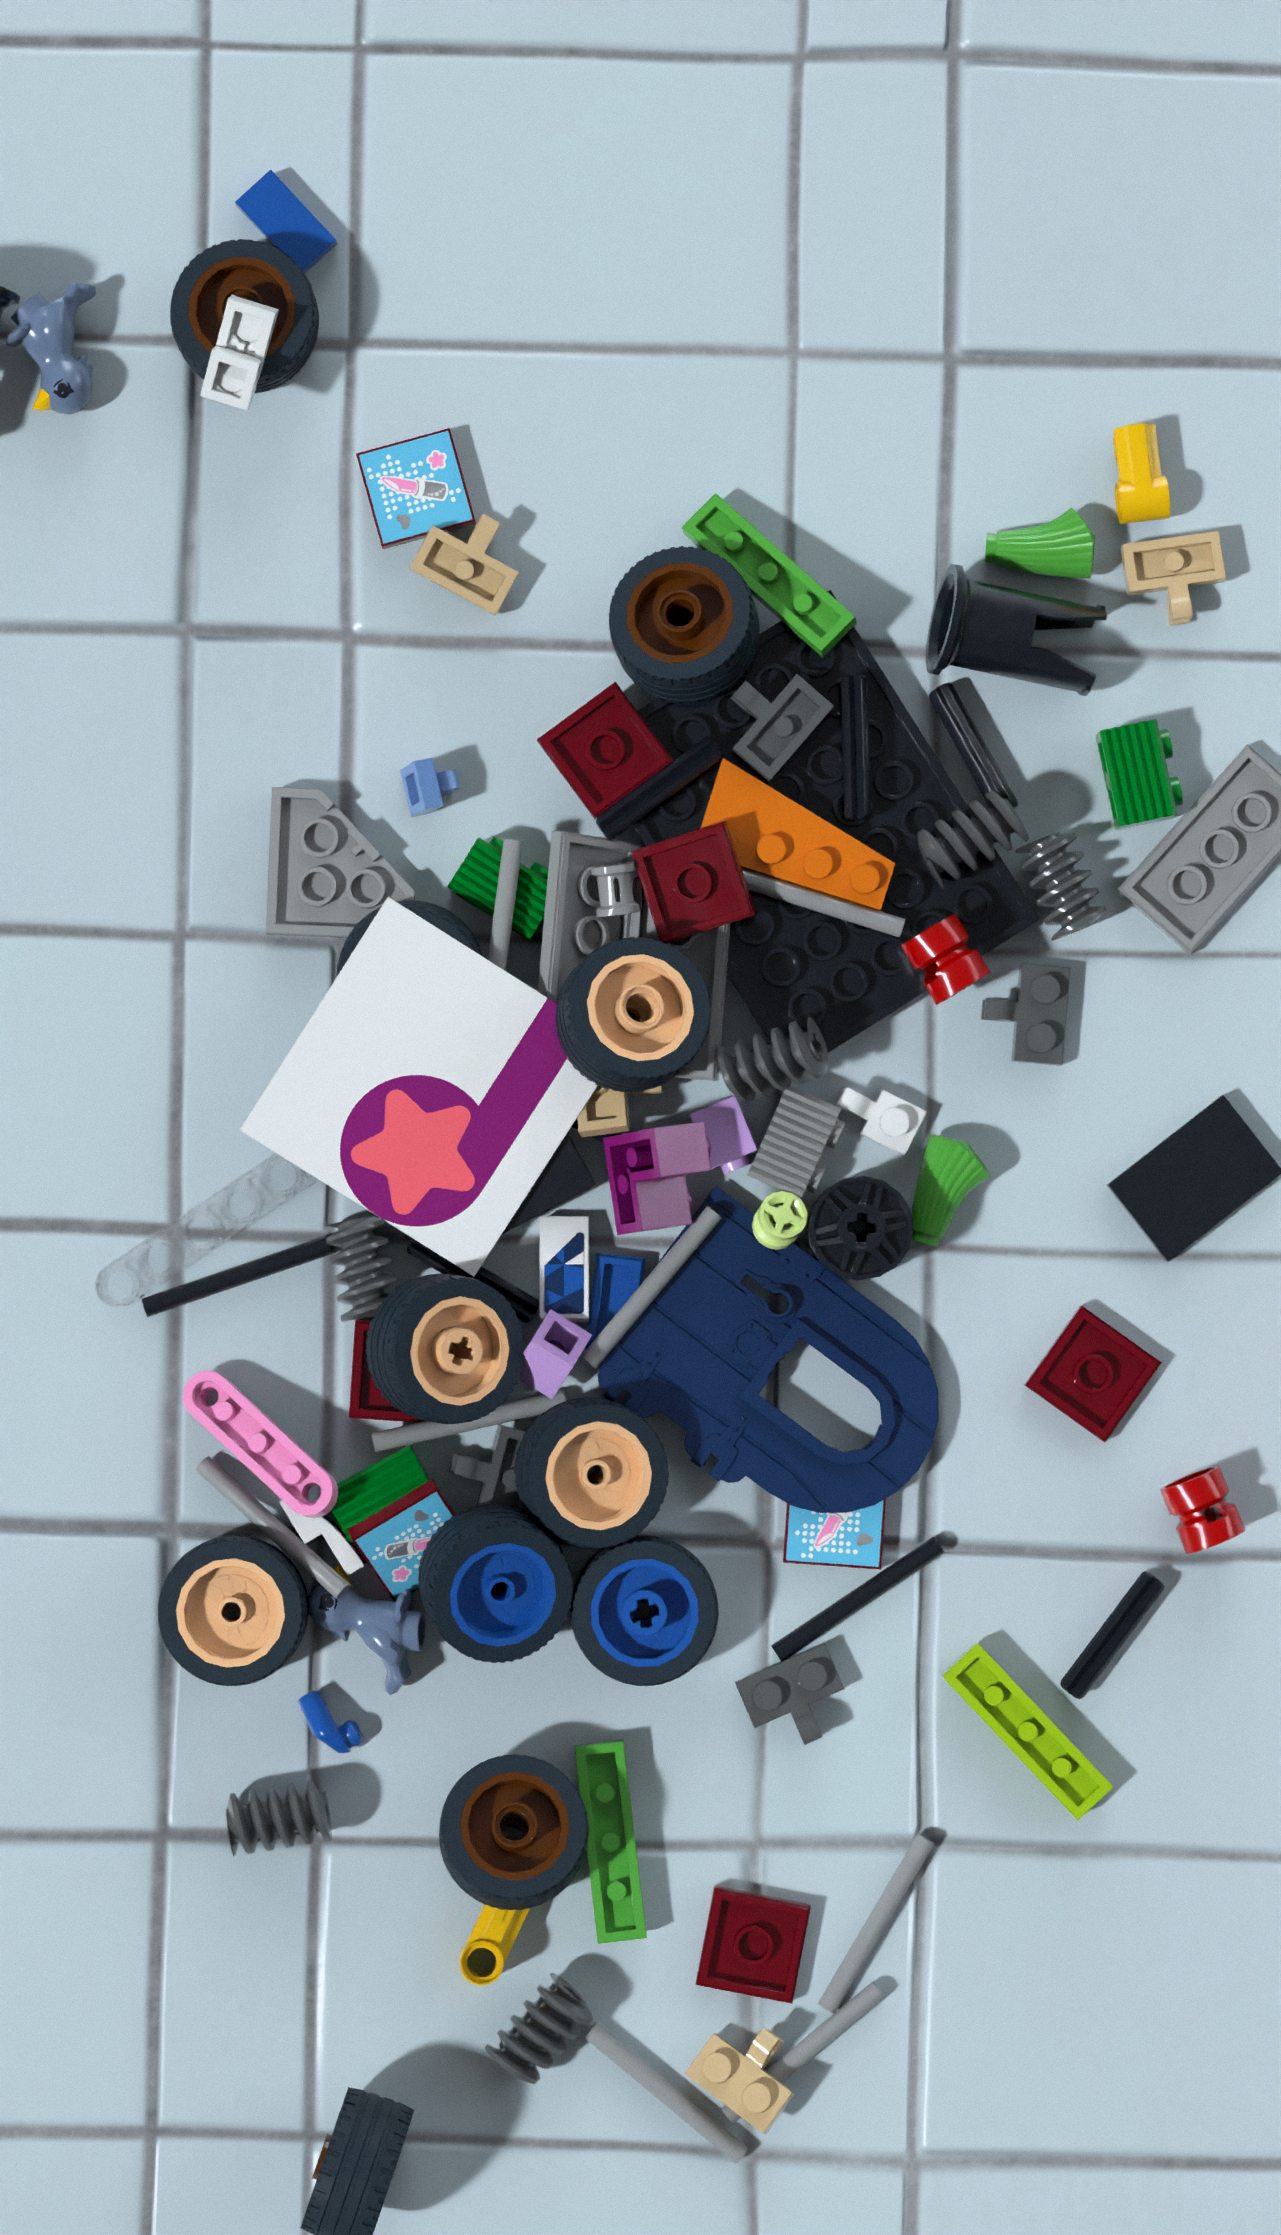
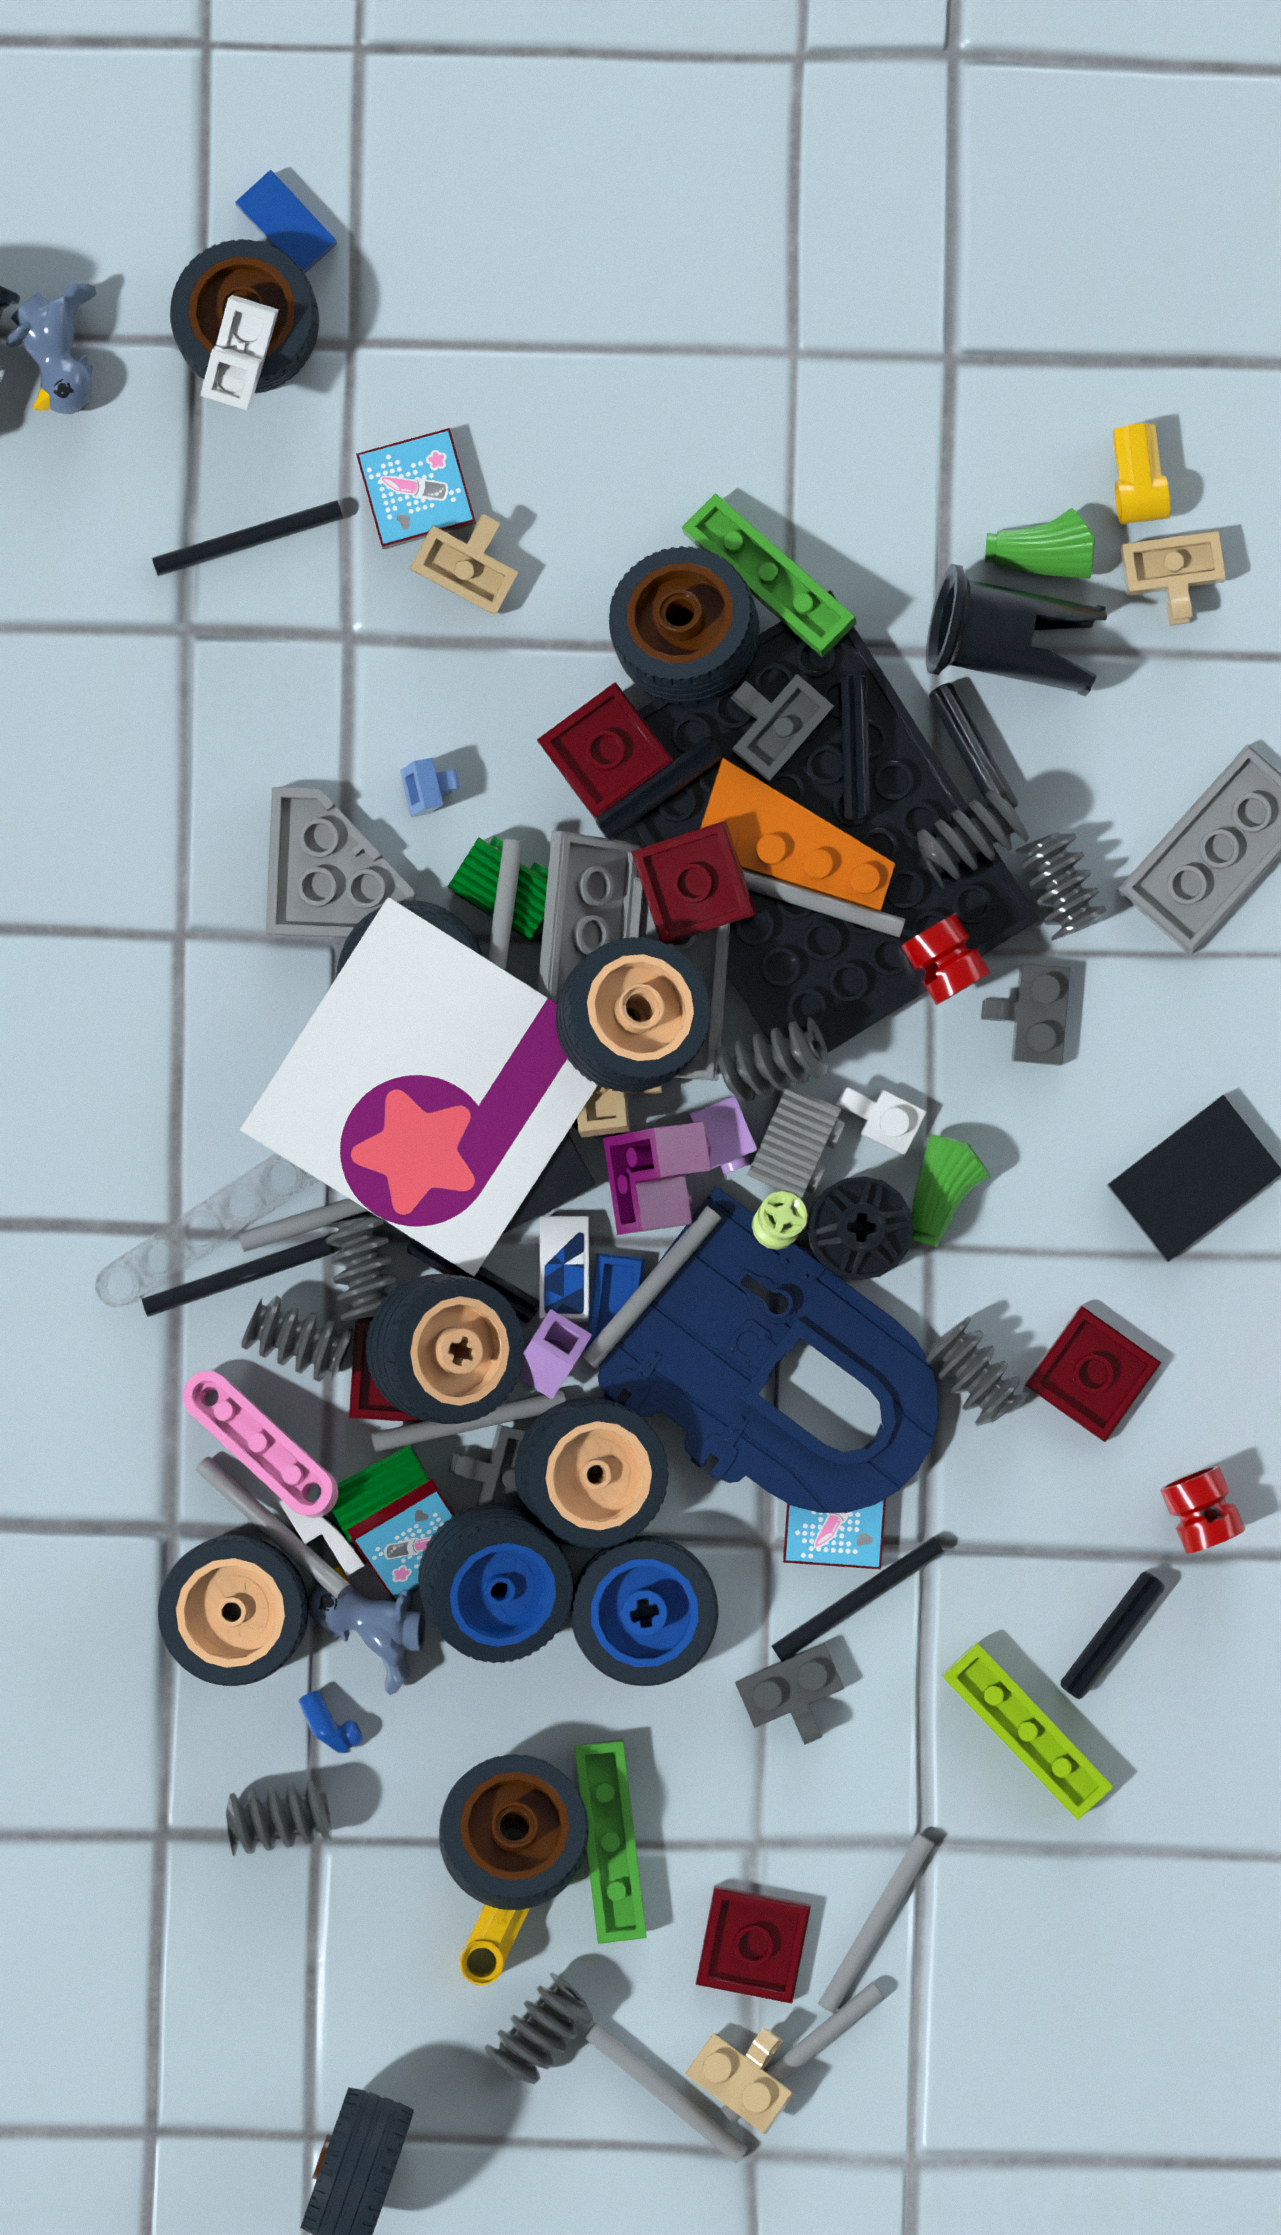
(247, 538): none -> black bar
(297, 1339): none -> dark grey piece
(300, 1224): none -> light grey bar
(625, 899): light grey bush -> none
(975, 1373): none -> dark grey piece
(1138, 774): green brick -> none

